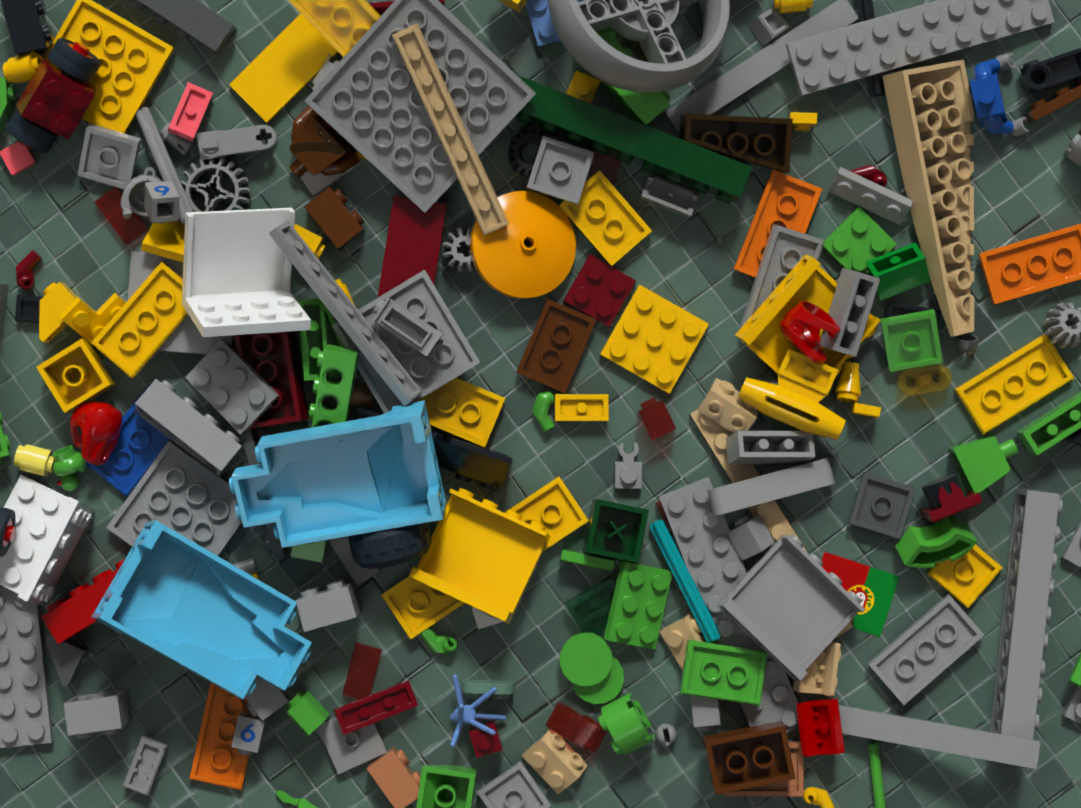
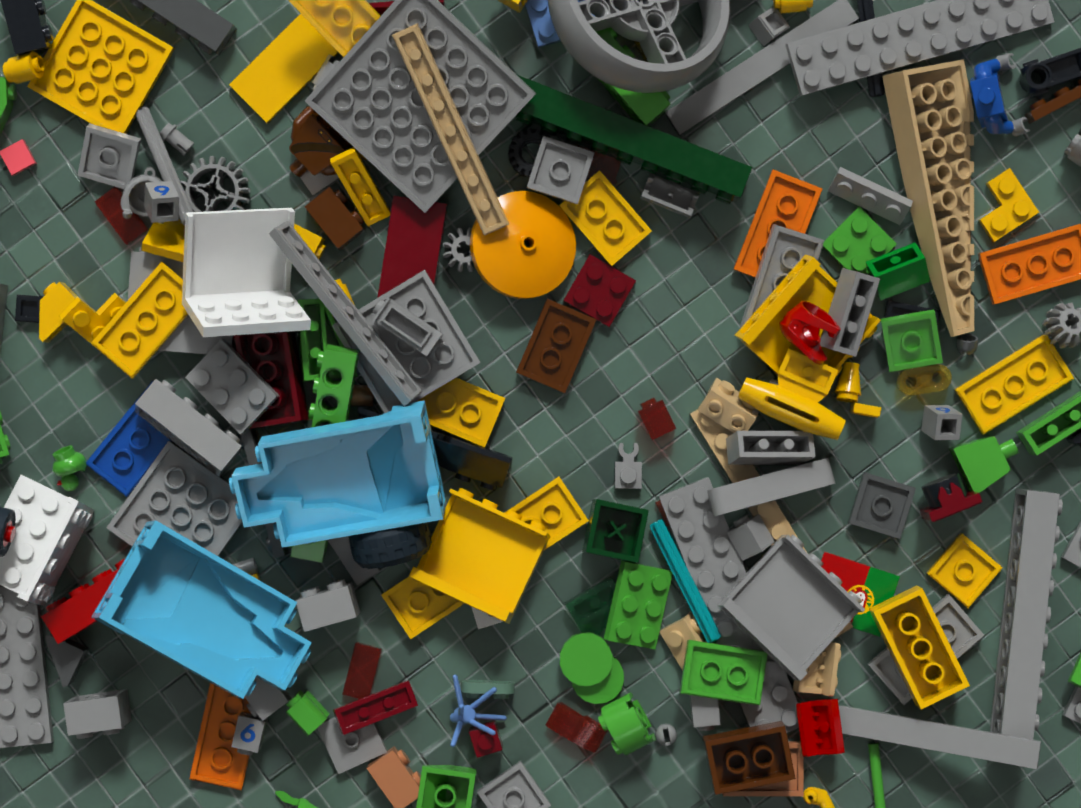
(25, 271): dark red arm -> none
(34, 459): light yellow brick -> none
(55, 96): brick -> none
(76, 375): yellow brick -> none
(100, 430): red helmet -> none
(145, 765): light grey plate -> none
(190, 112): coral plate -> none
(233, 141): light grey piece -> none
(360, 186): none -> yellow plate
(438, 643): bright green arm -> none
(541, 408): bright green arm -> none
(555, 761): tan bracket -> none
(581, 407): yellow plate -> none
(583, 87): yellow plate -> none
(587, 559): bright green tile -> none
(654, 339): yellow plate -> none
(745, 138): dark brown wedge -> none
(803, 121): yellow plate -> none
(872, 174): dark red arm -> none
(919, 647): none -> yellow brick
(935, 543): bright green brick -> none
(941, 422): none -> light grey brick
(1014, 206): none -> yellow plate

